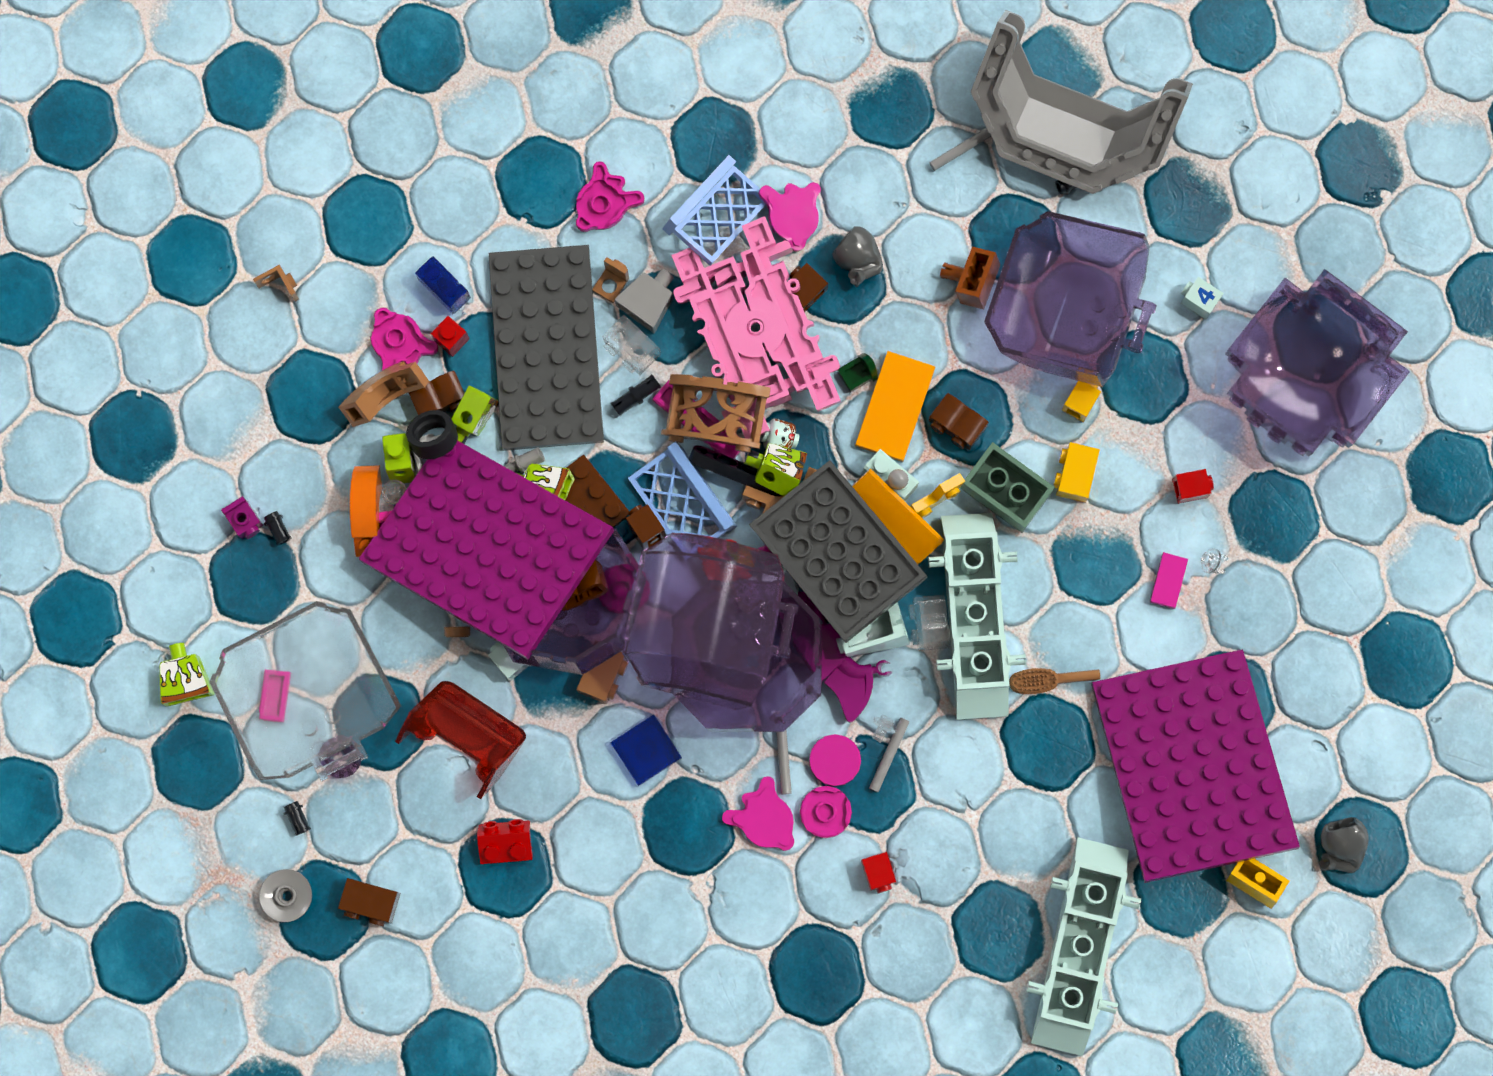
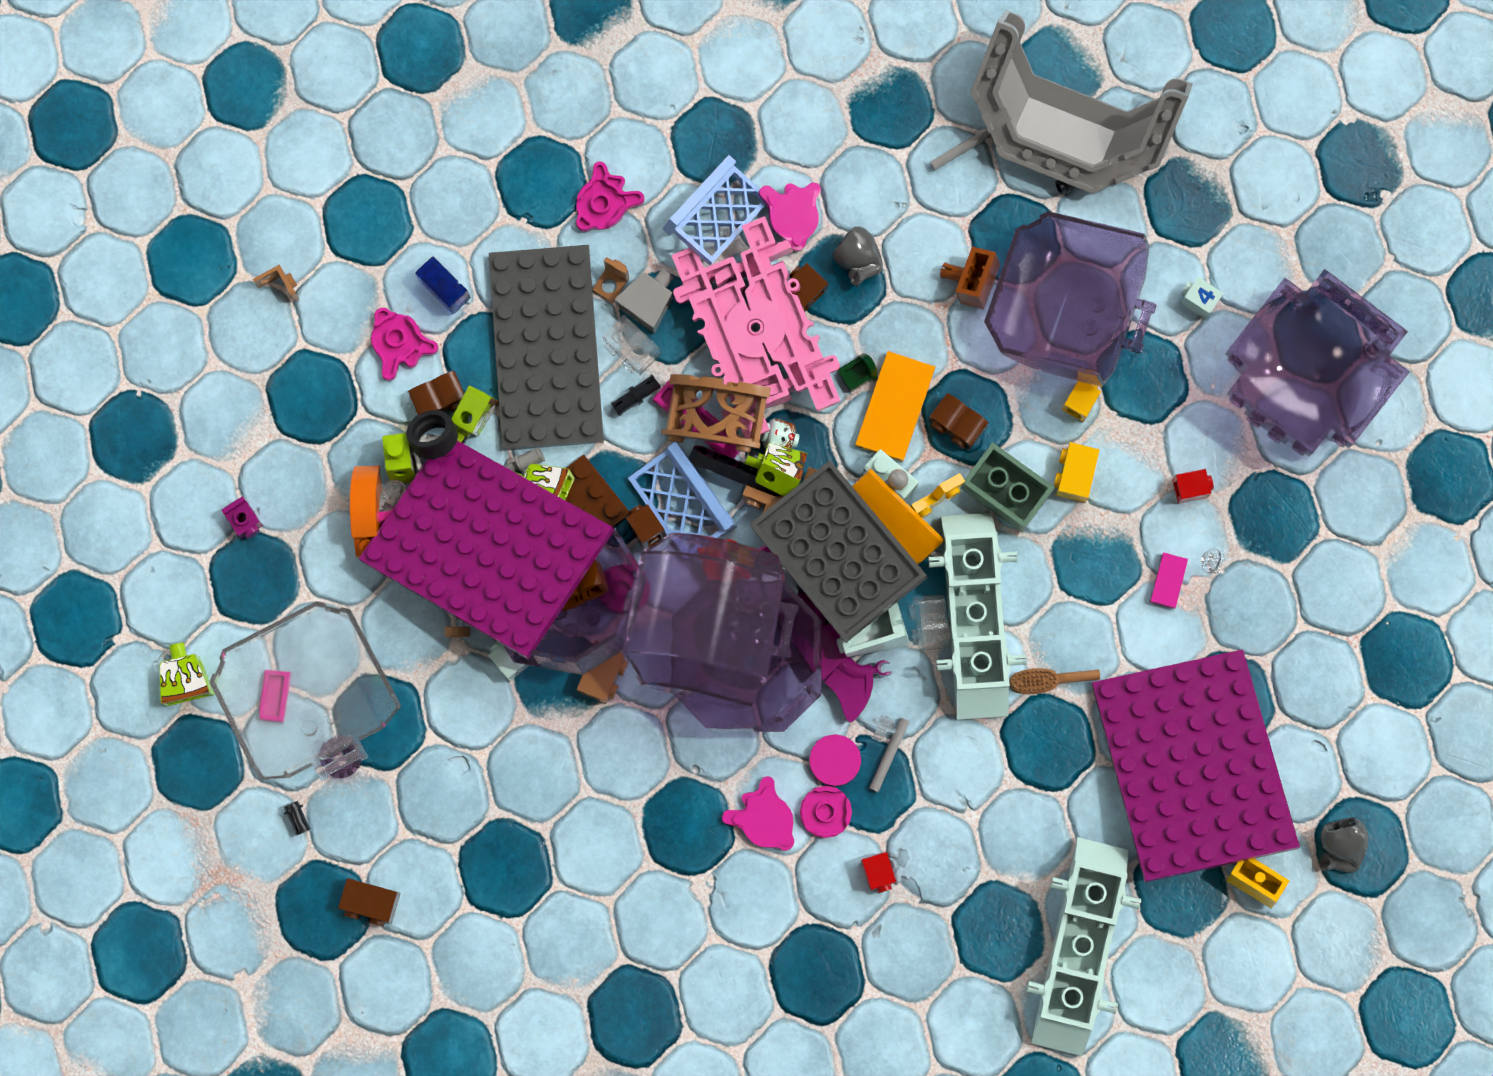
(272, 895): light grey dish -> none
(277, 528): black pin -> none
(380, 390): medium nougat arch -> none
(450, 336): red brick -> none
(469, 727): clear red windscreen -> none
(504, 841): red bracket -> none
(646, 750): clear blue tile -> none
(783, 758): light grey bar -> none

